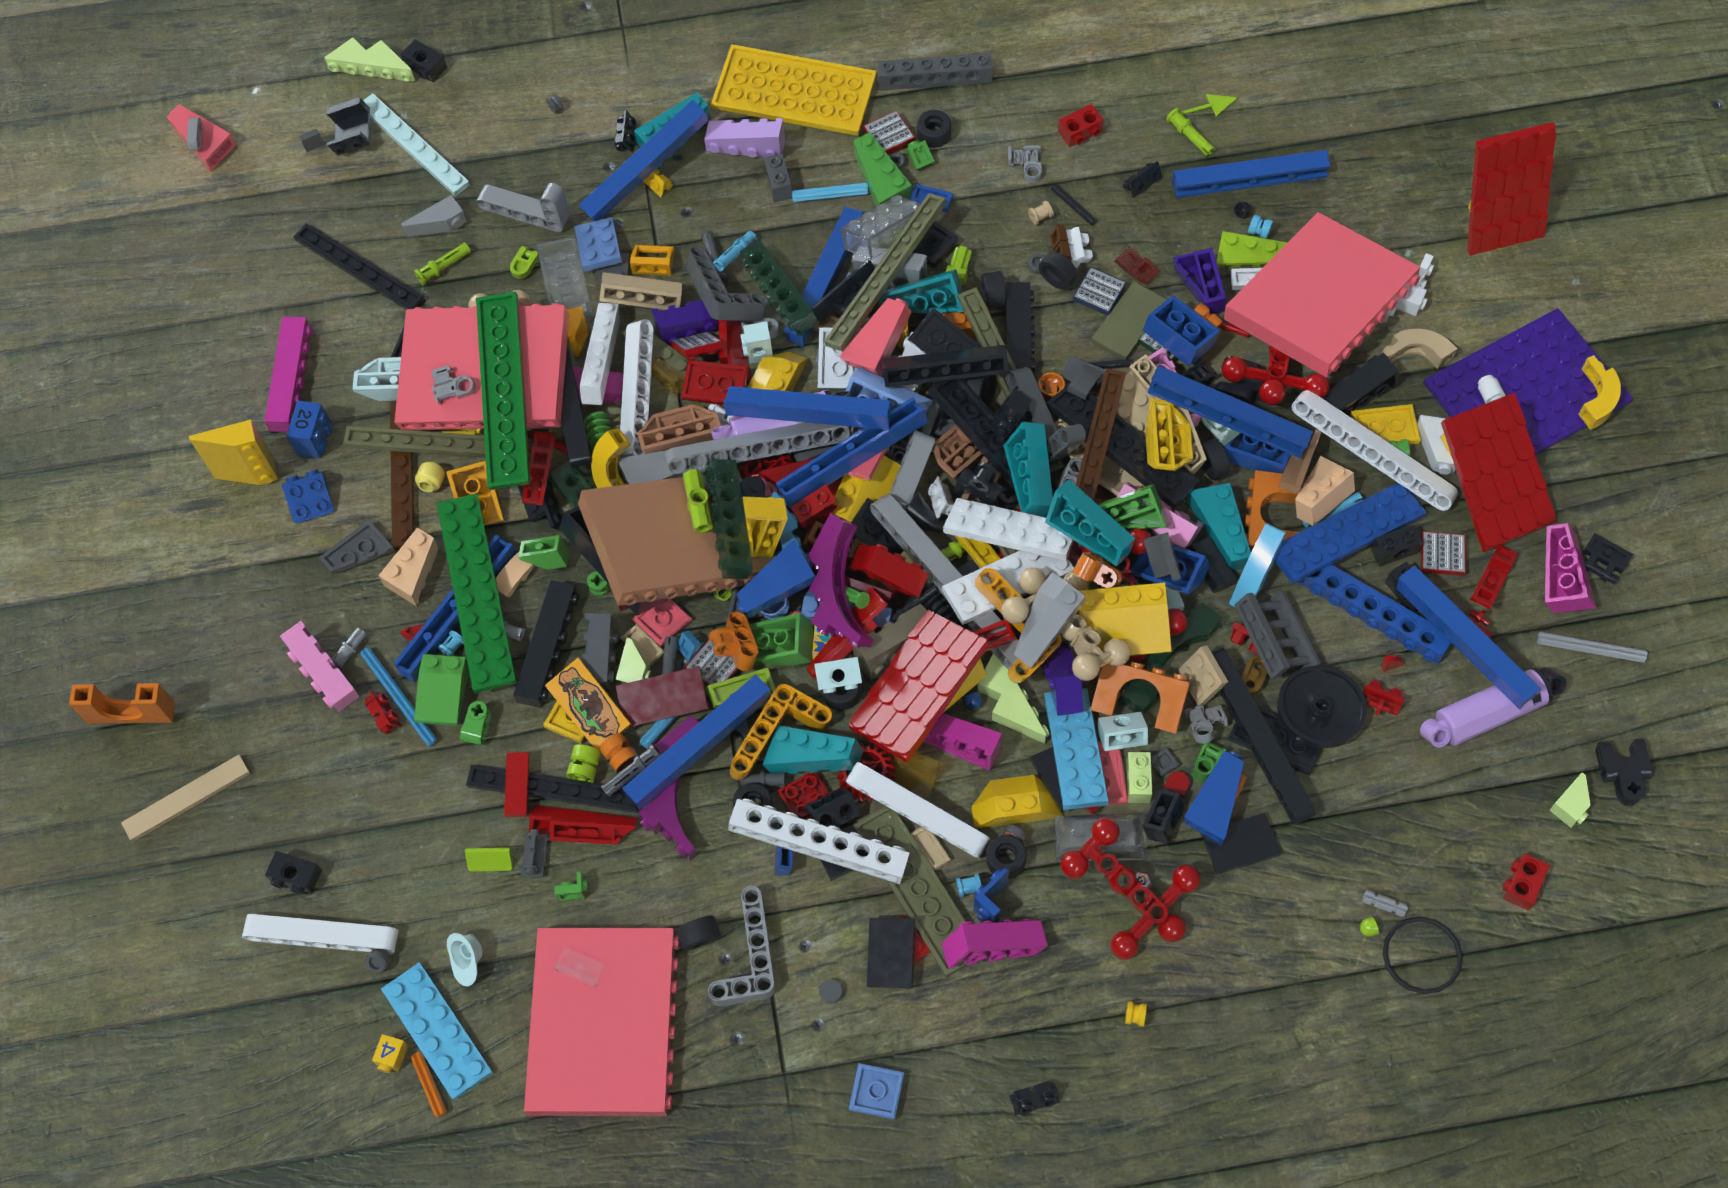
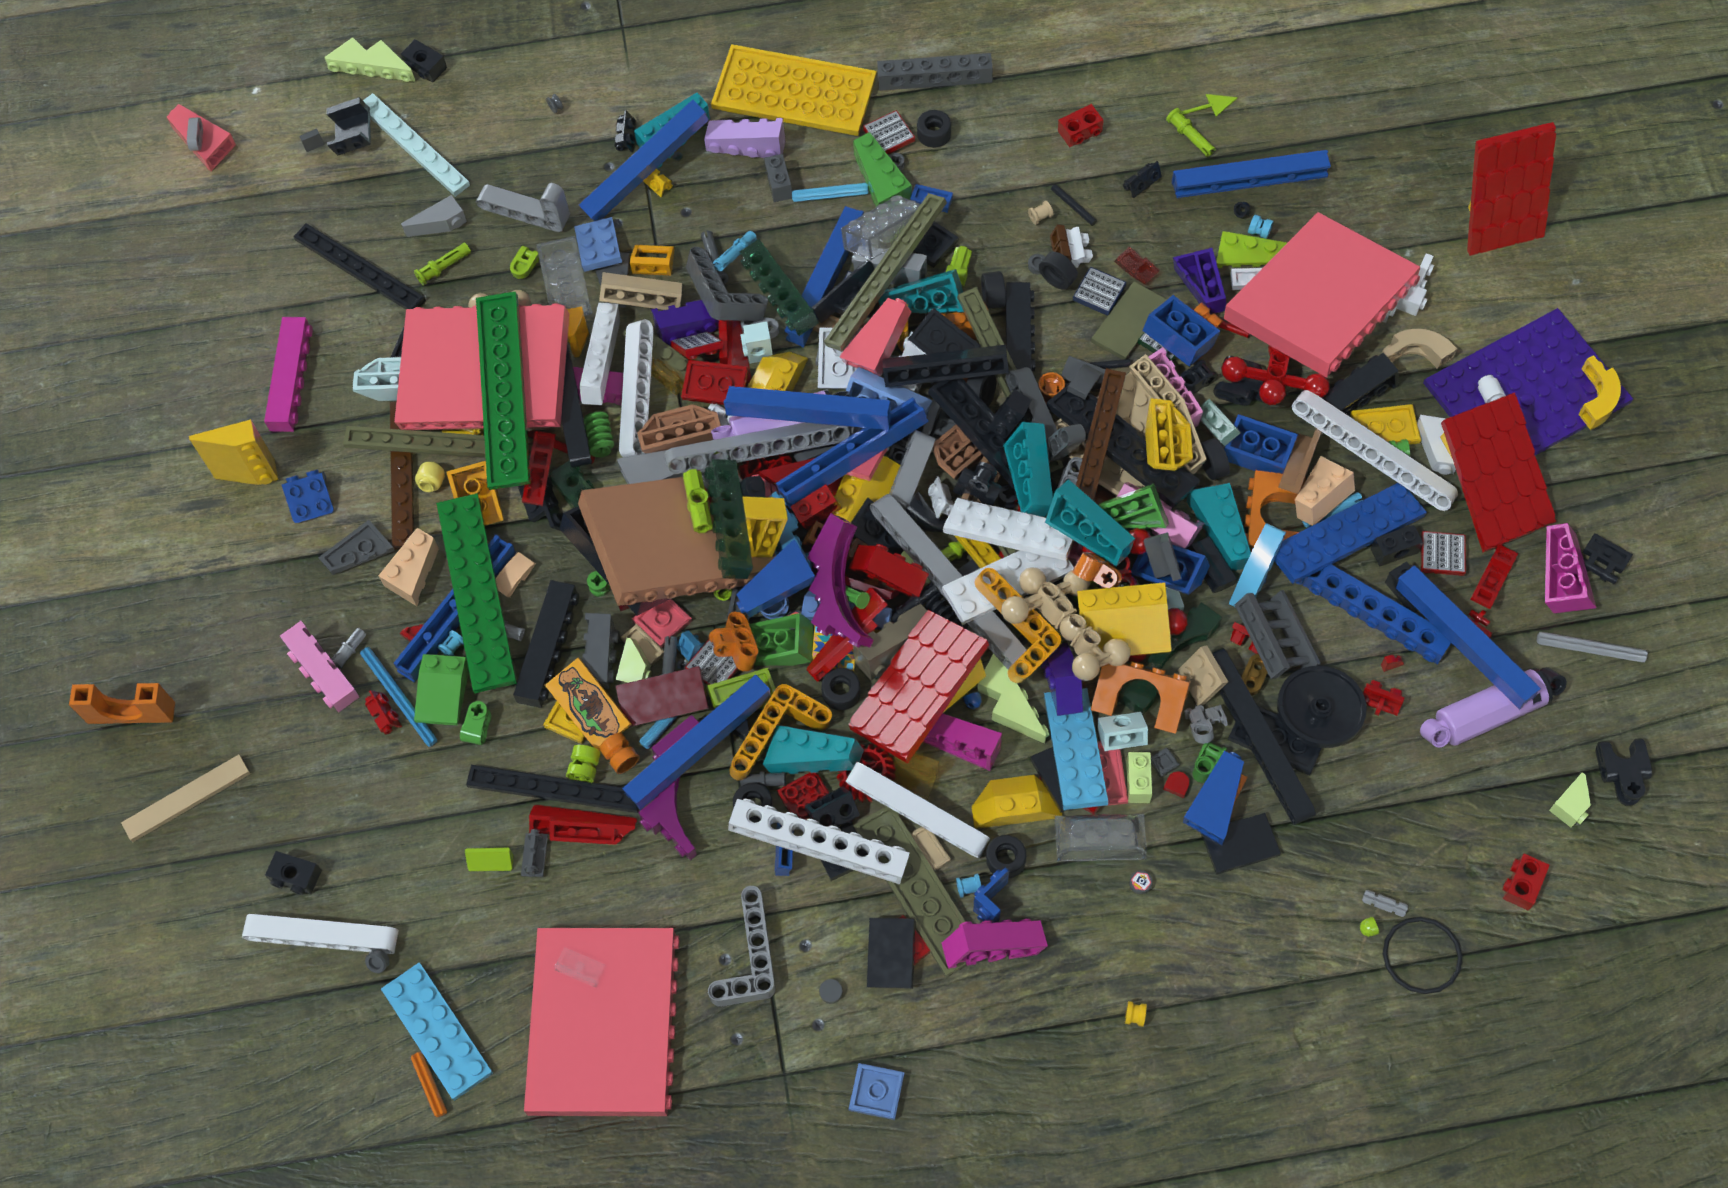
(309, 429): blue brick -> none
(389, 1054): yellow brick -> none
(446, 384): light grey piece -> none
(464, 956): light aqua piece -> none
(516, 784): red tile -> none
(545, 552): bright green slope -> none
(571, 891): bright green bracket -> none
(606, 457): yellow arch -> none
(640, 763): dark grey pin -> none
(698, 932): black tyre -> none
(850, 668): light aqua brick -> none
(919, 154): bright green bracket -> none
(1011, 637): red tile -> none
(1015, 831): dark grey tile -> none
(1029, 159): light grey piece -> none
(1045, 1095): black hinge -> none
(1050, 613): light grey wedge -> none
(1163, 816): black brick -> none
(1170, 926): red piece -> none
(1229, 411): blue tile -> none

